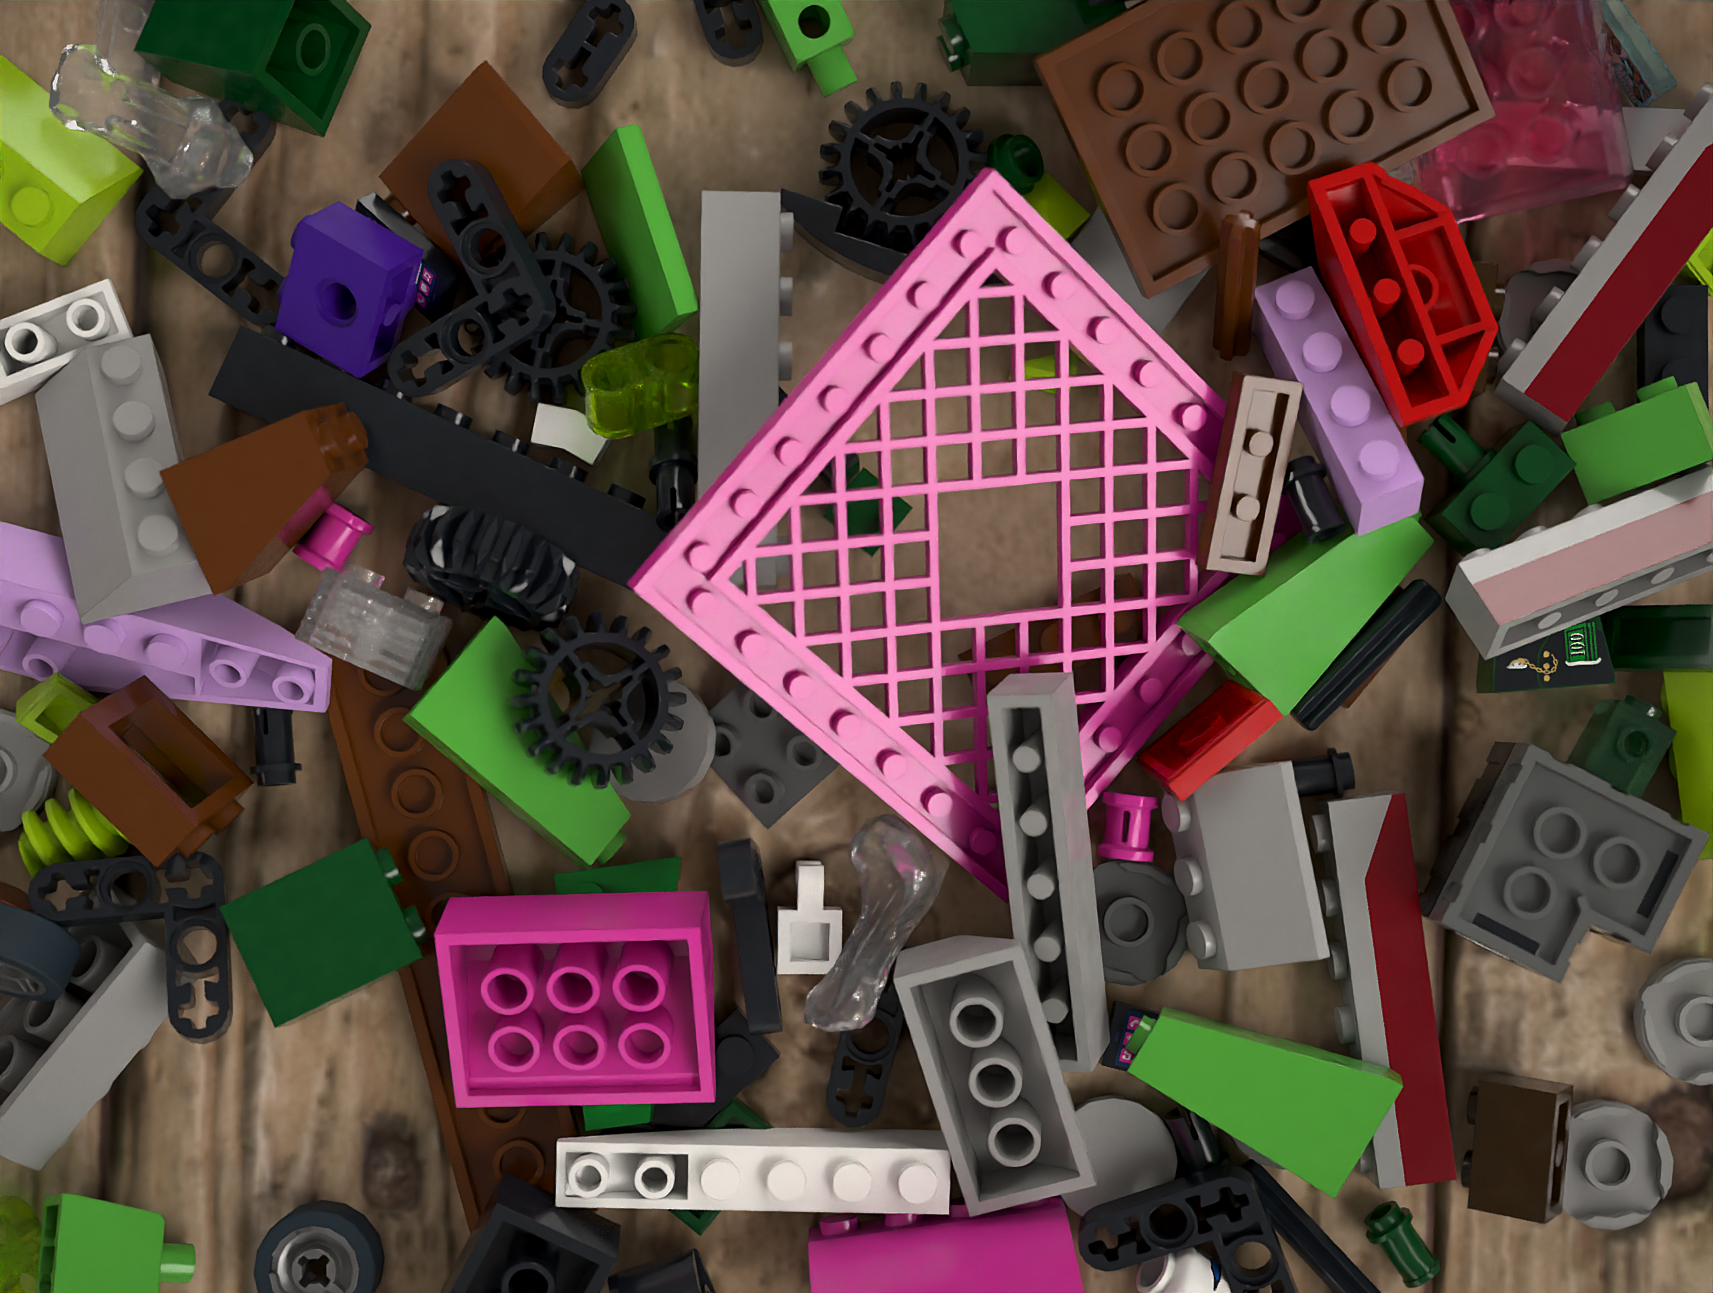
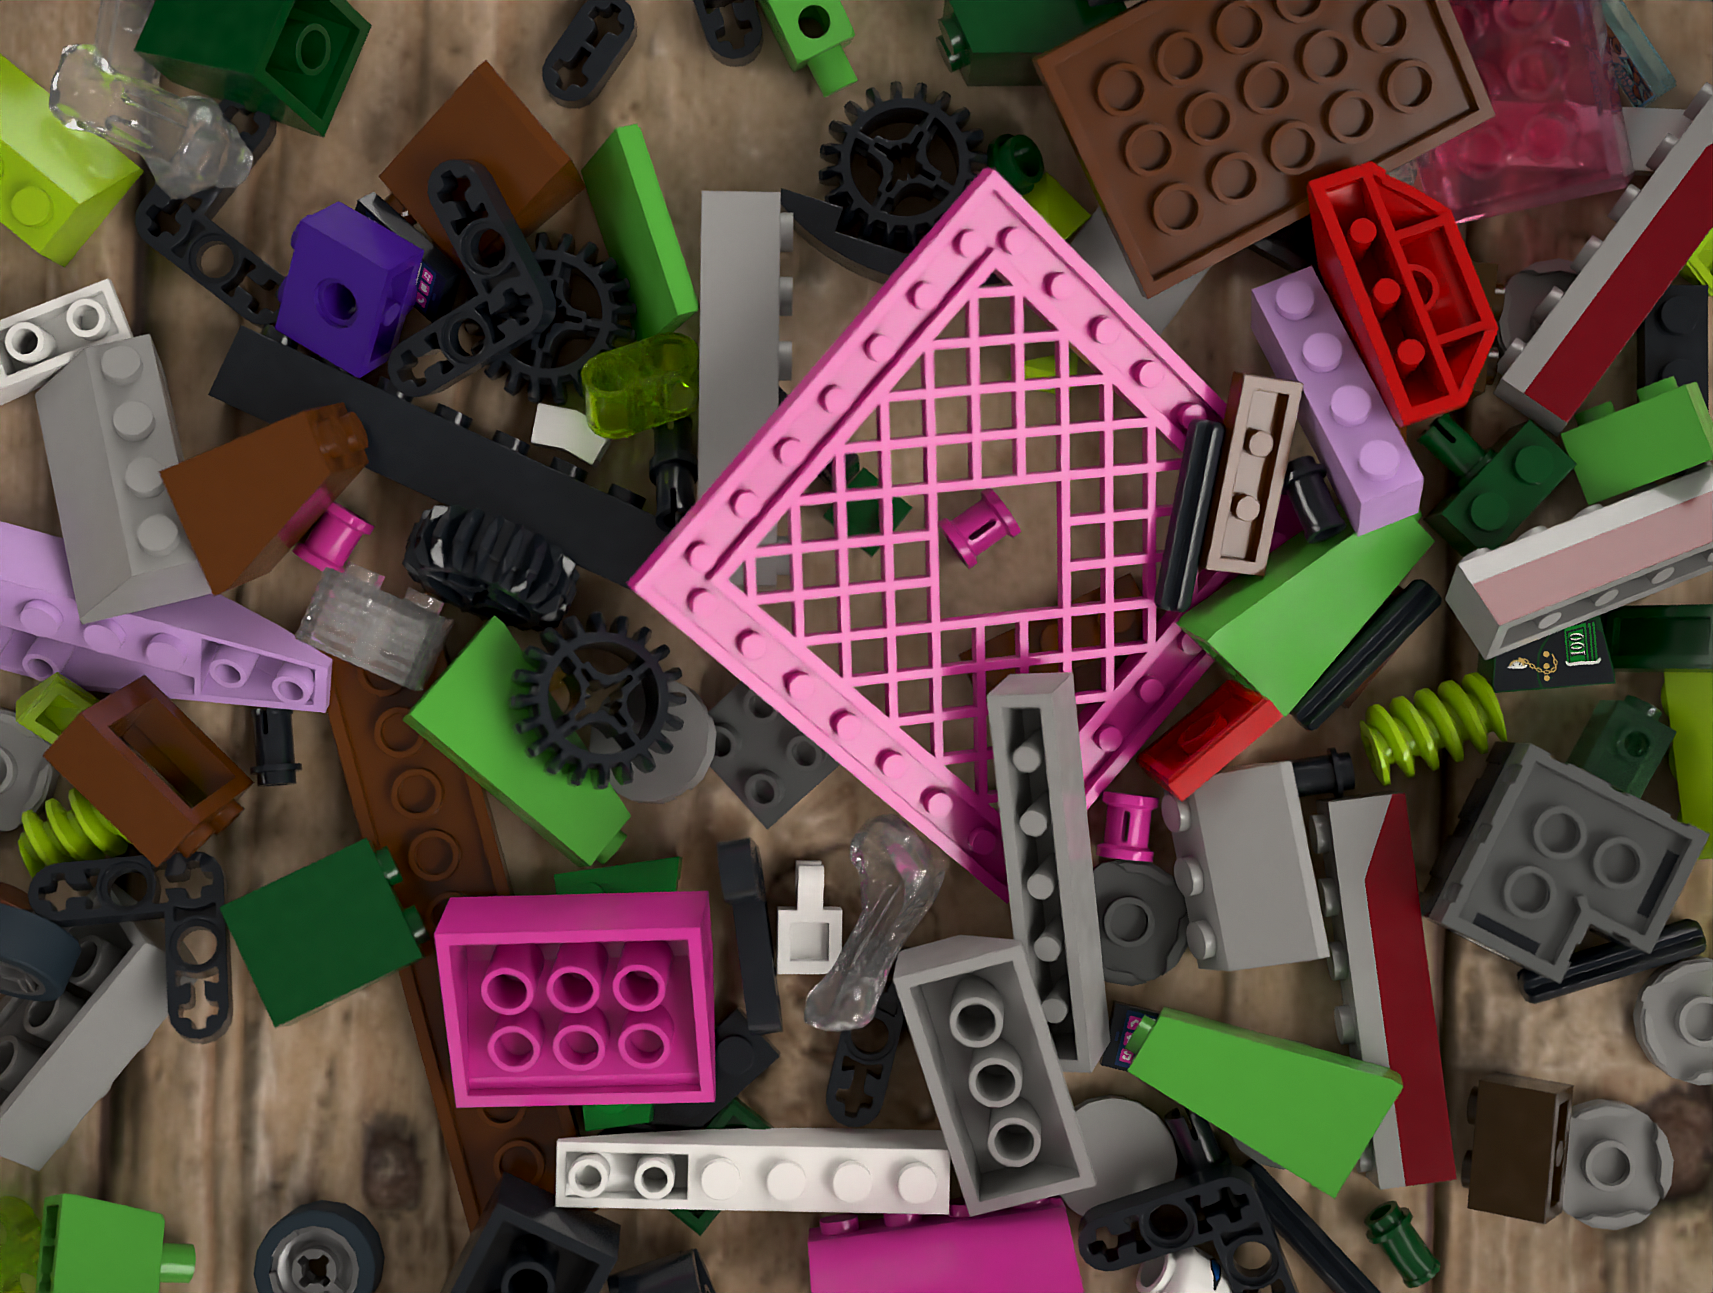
(979, 527): none -> dark pink bush
(1189, 515): none -> black axle
(1236, 284): reddish brown axle -> none
(1431, 725): none -> lime piece
(1614, 961): none -> black axle

